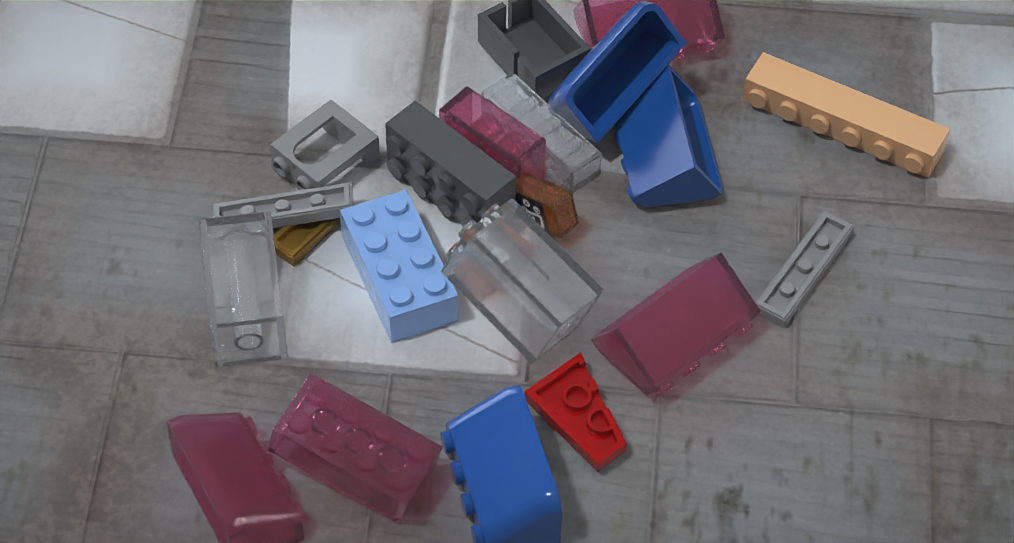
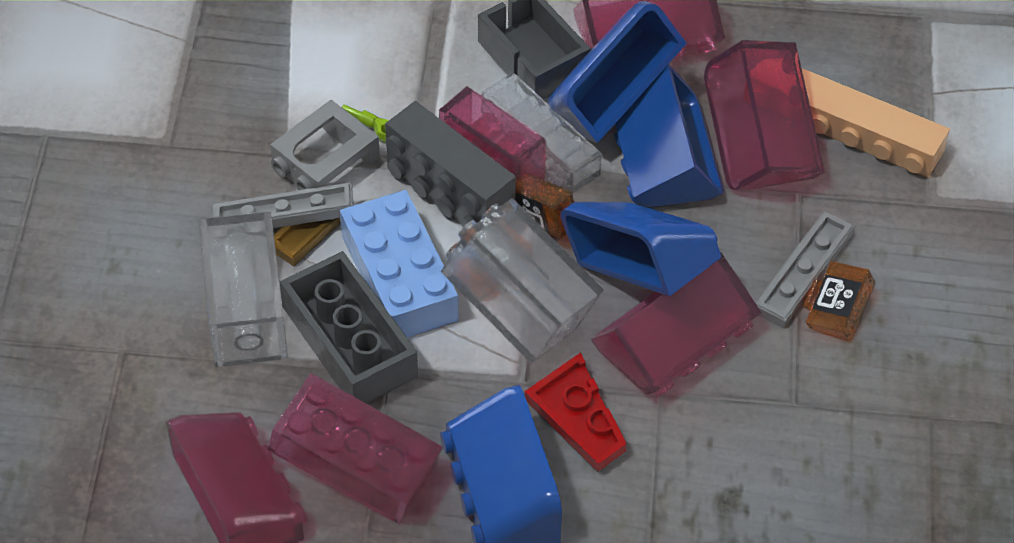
(349, 328): none -> dark grey brick
(369, 120): none -> lime hand
(639, 244): none -> blue windscreen
(762, 115): none -> clear pink windscreen
(839, 300): none -> clear orange piece

